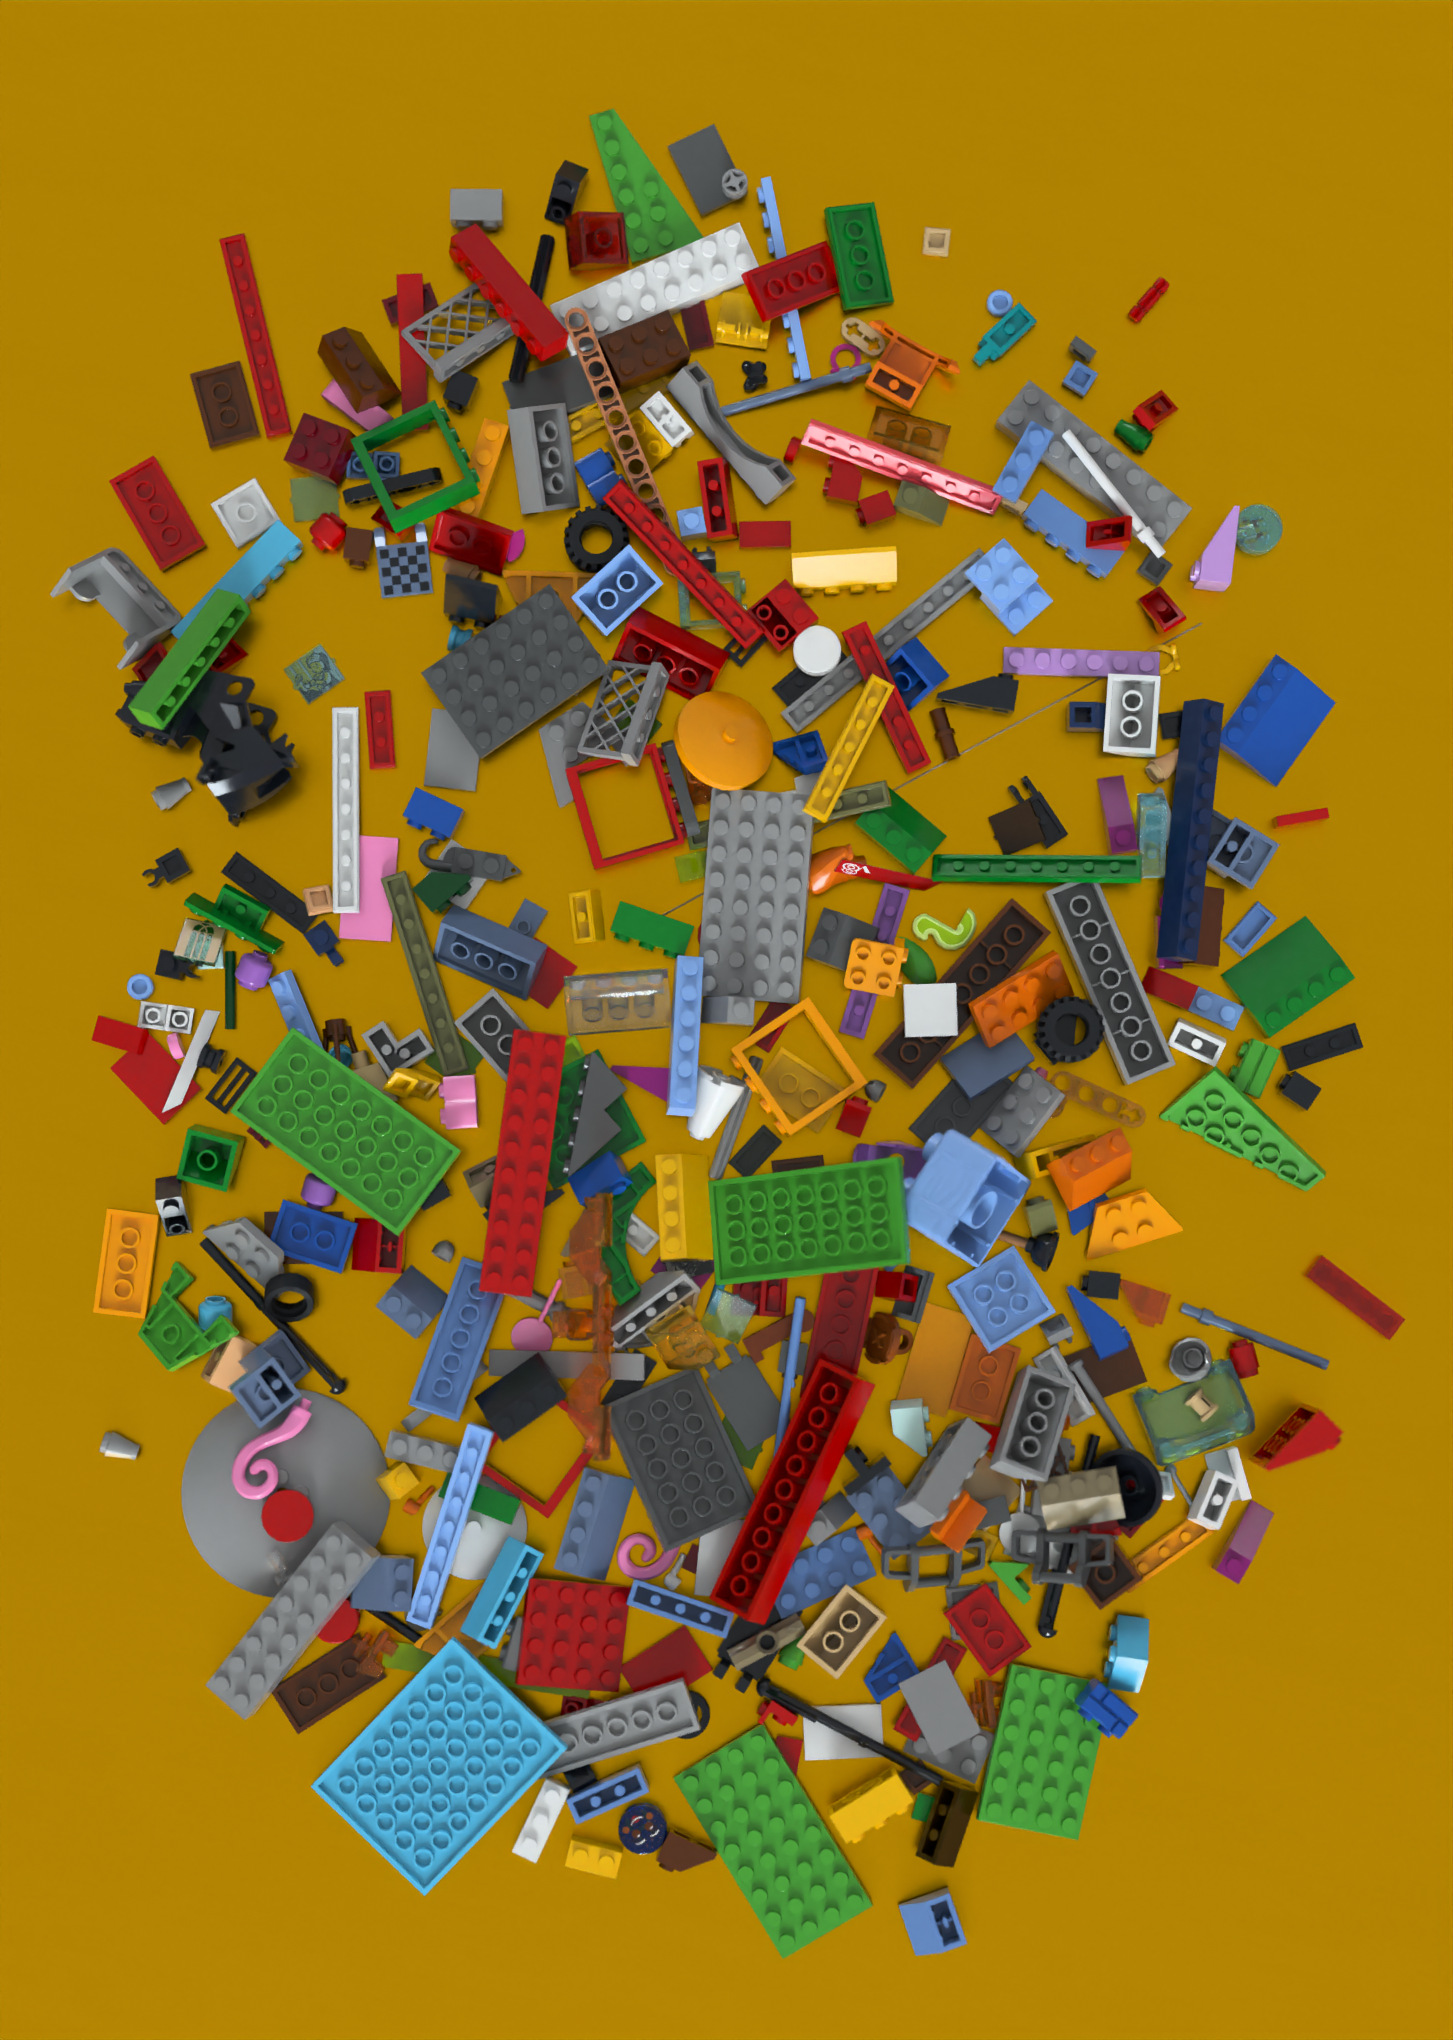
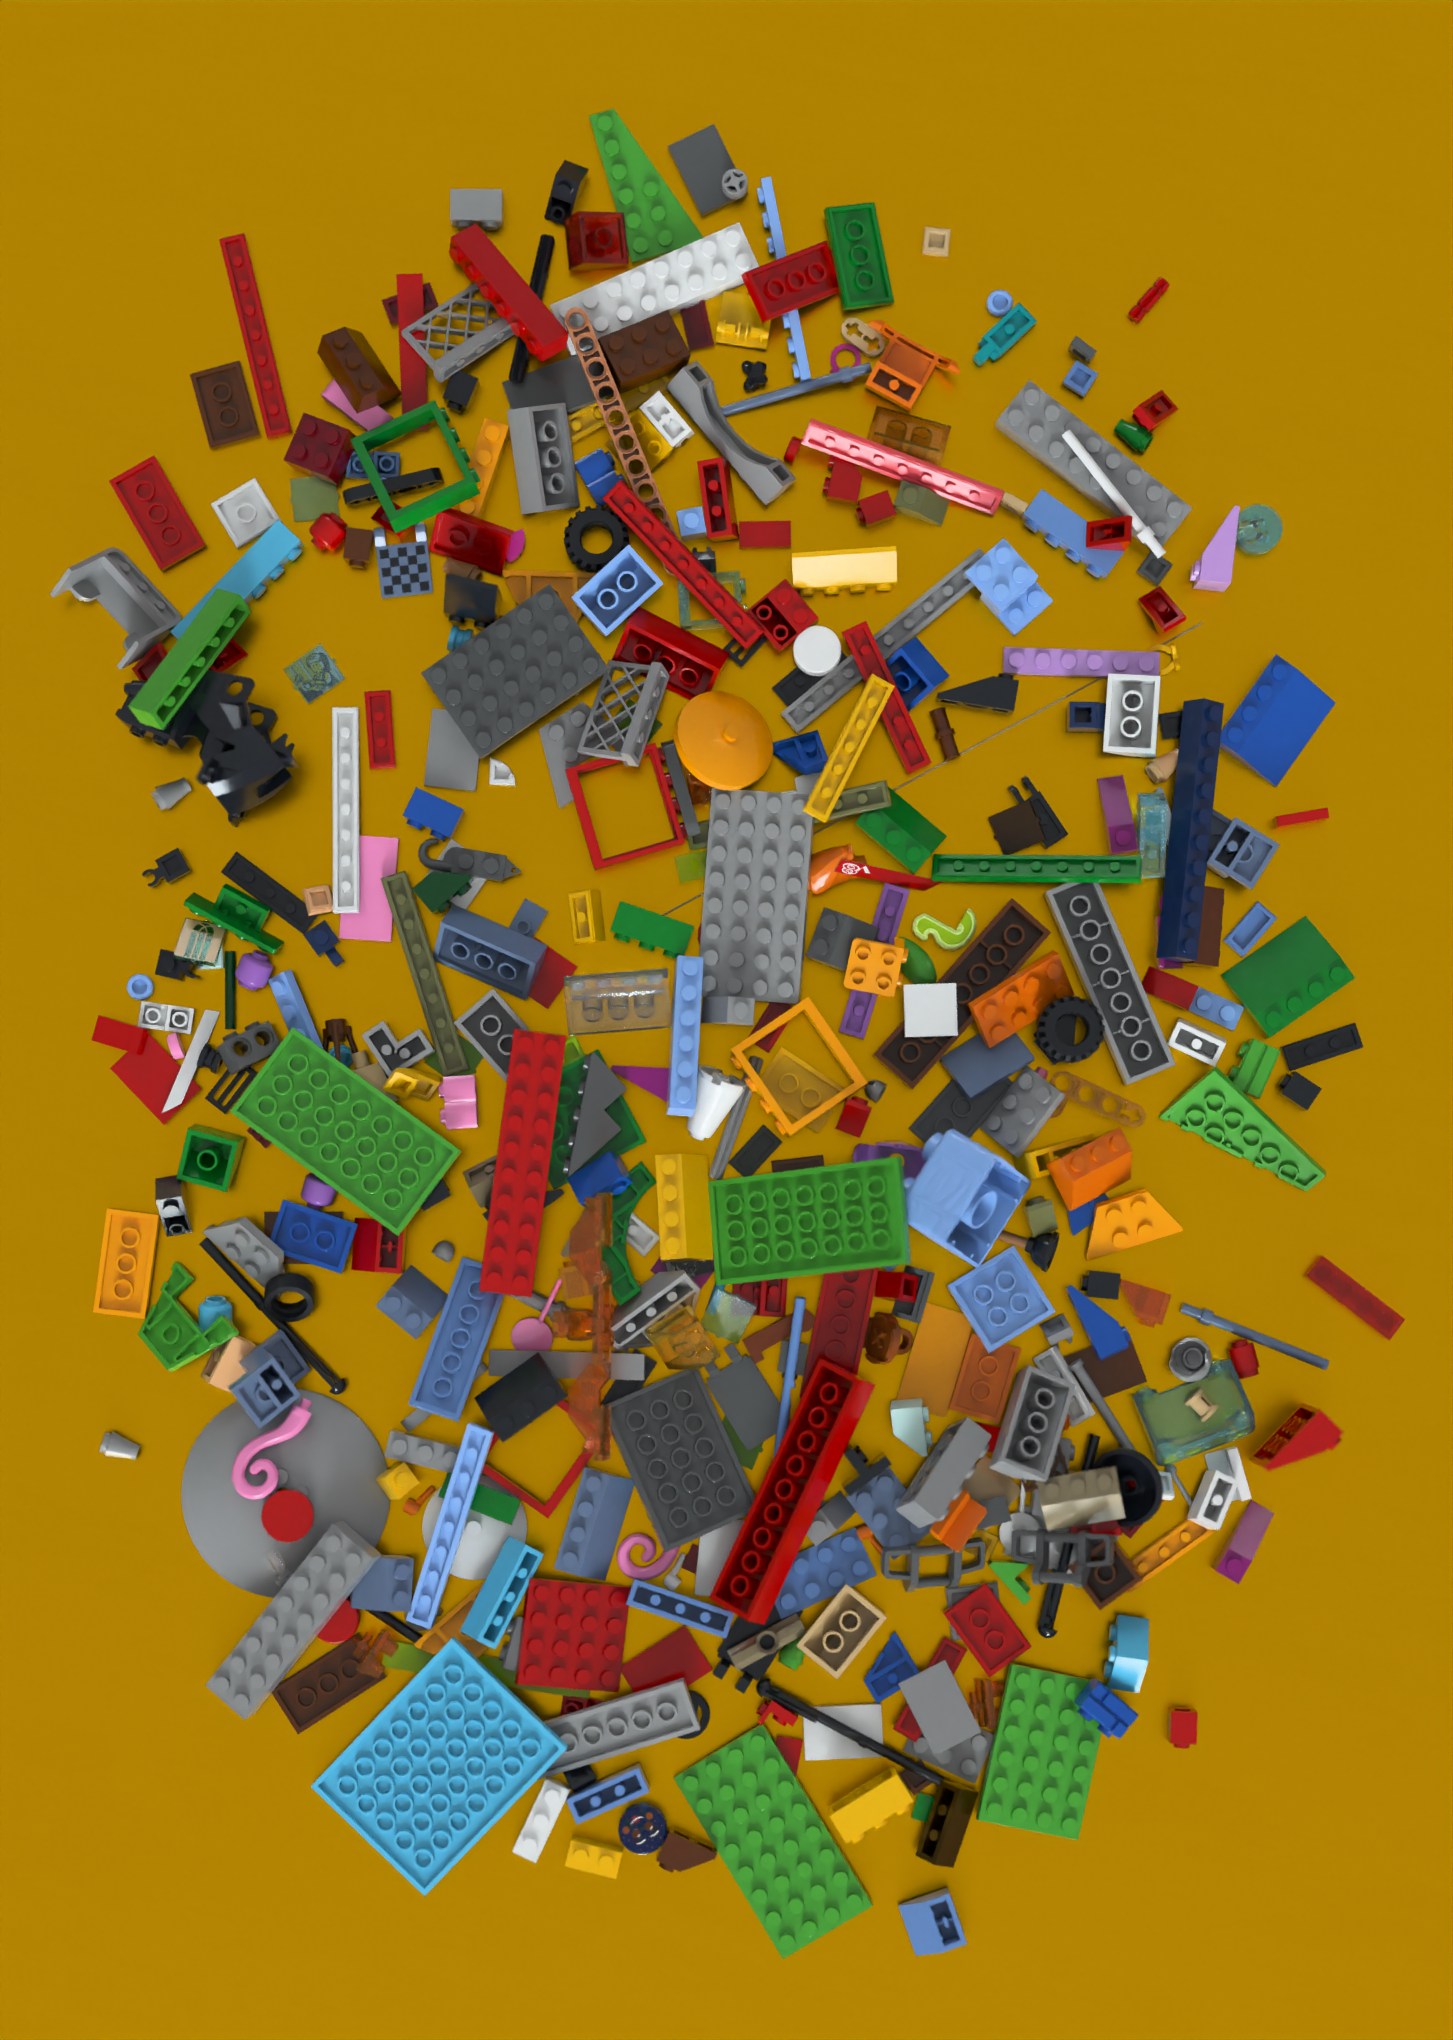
(251, 1051): none -> dark grey brick
(500, 774): none -> white tile
(1023, 462): medium blue brick -> none
(1182, 1727): none -> red brick

